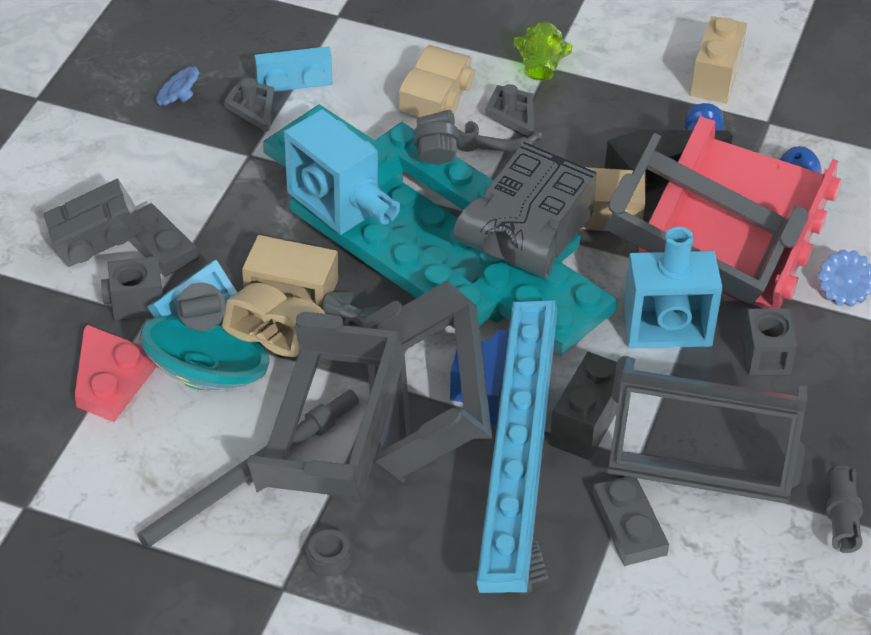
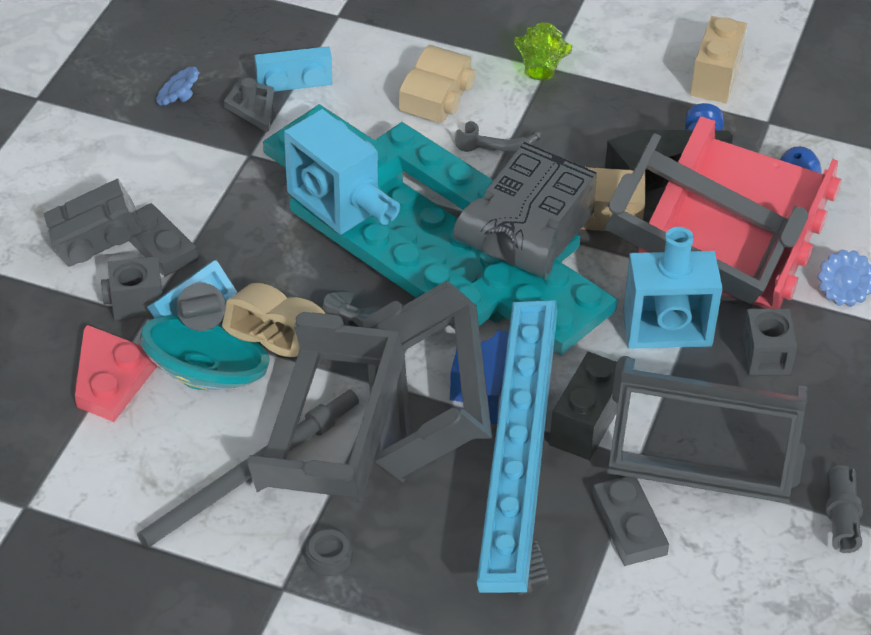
(292, 268): tan brick -> none
(436, 138): dark grey piece -> none
(512, 108): dark grey piece -> none

